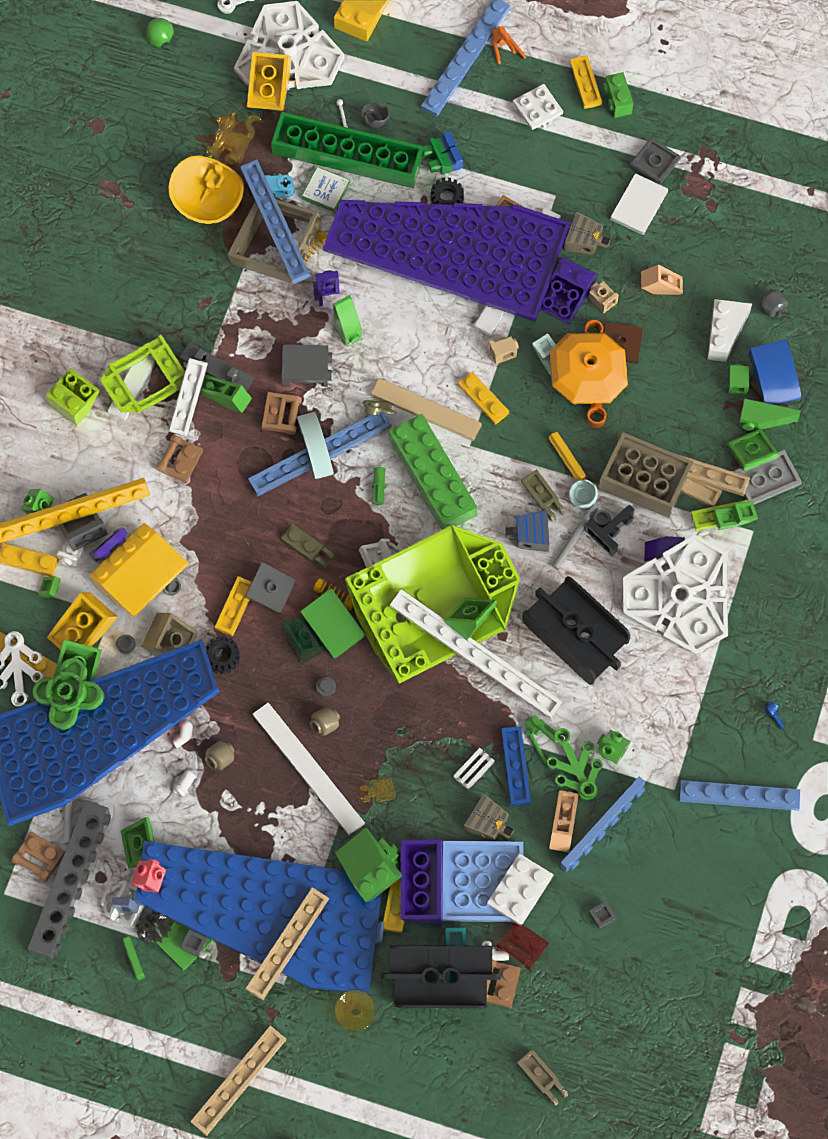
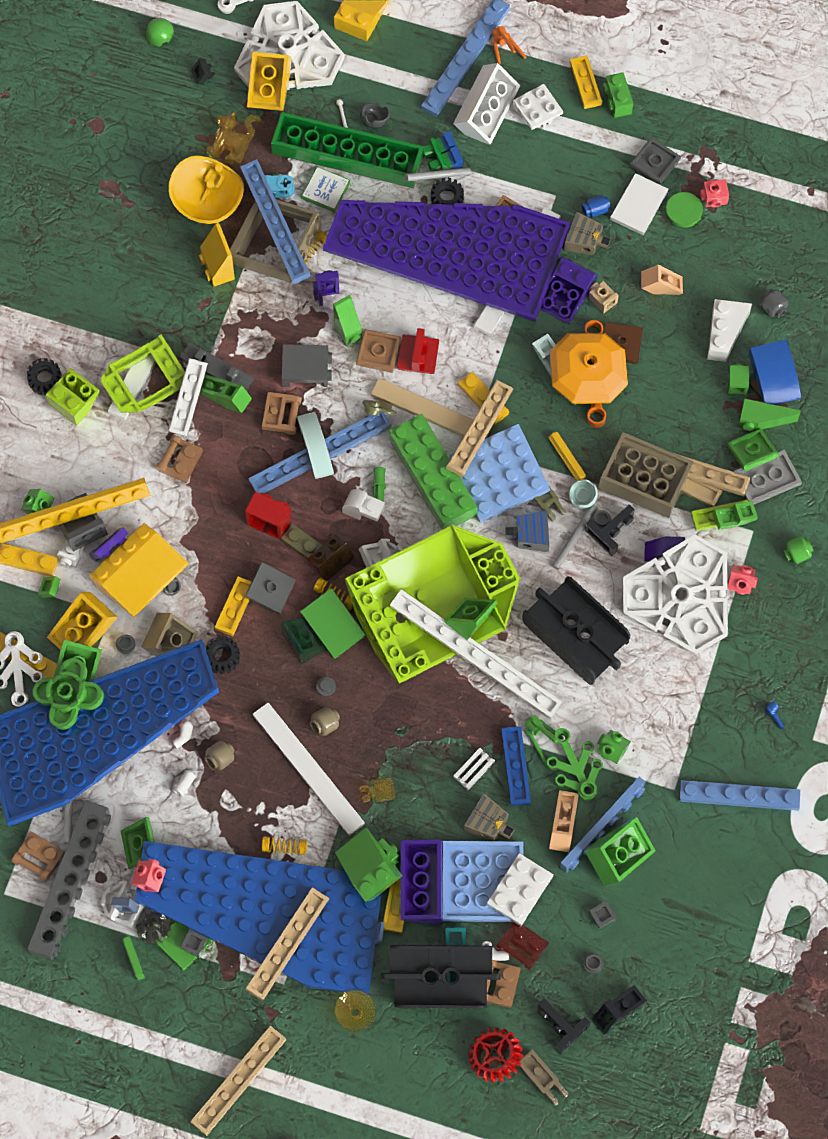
(39, 367): none -> black tyre
(201, 71): none -> pearl dark grey tile
(217, 257): none -> yellow slope
(265, 510): none -> red piece
(302, 845): none -> yellow piece
(331, 557): none -> dark brown bracket
(360, 504): none -> white brick
(378, 350): none -> medium nougat plate
(418, 353): none -> red bracket
(437, 174): none -> light grey bar
(479, 428): none -> tan tile
(487, 103): none -> white slope
(503, 349): tan brick -> none
(503, 474): none -> light blue plate
(504, 1041): none -> red gear
(561, 1026): none -> black bracket
(593, 963): none -> dark grey plate
(595, 206): none -> blue brick
(617, 1009): none -> black bracket
(620, 851): none -> bright green slope
(684, 209): none -> bright green tile
(715, 193): none -> coral brick
(742, 579): none -> coral brick
(798, 549): none -> bright green head

